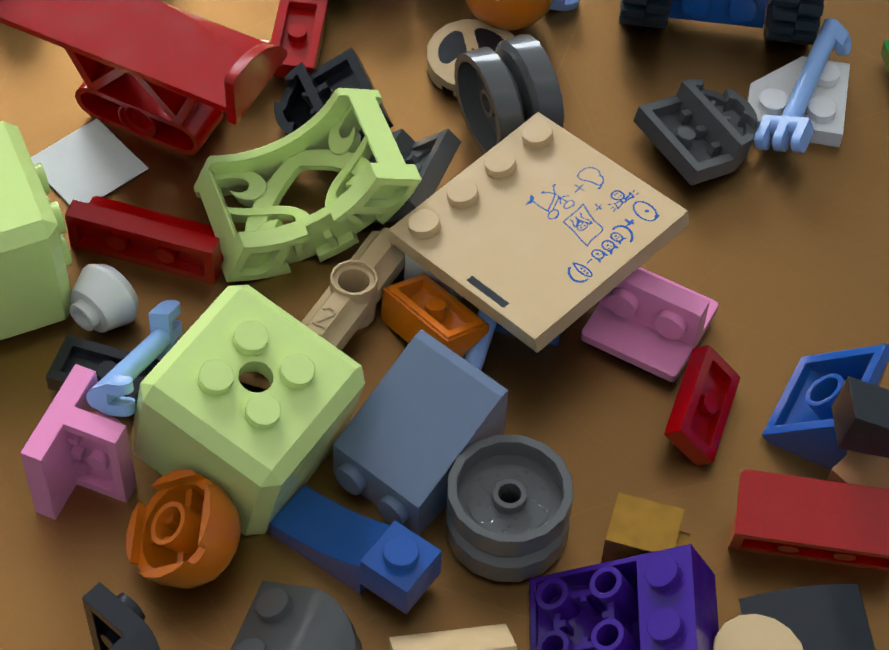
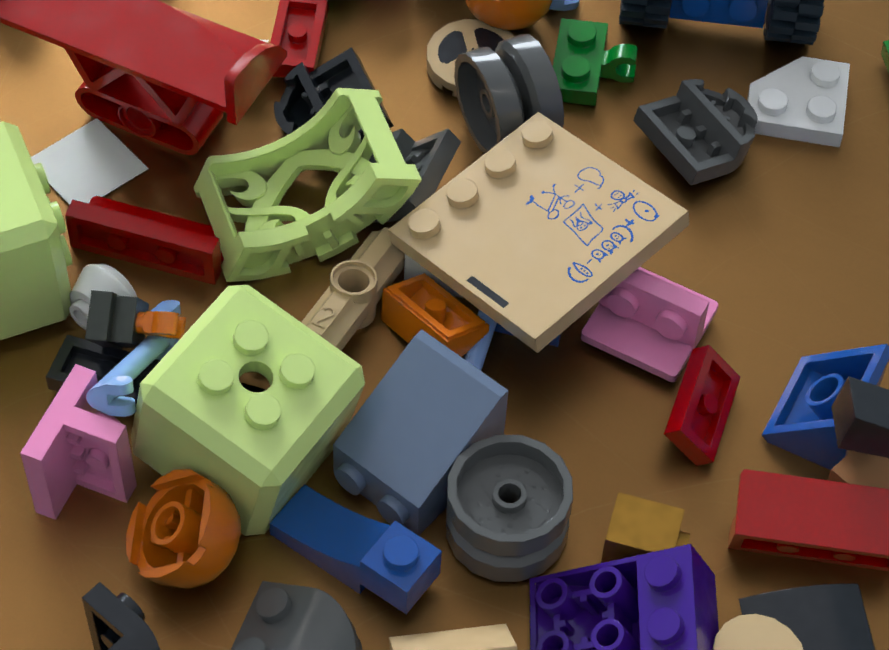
(125, 321): none -> pearl dark grey piece
(582, 60): none -> green plate
(792, 127): light blue hinge -> none

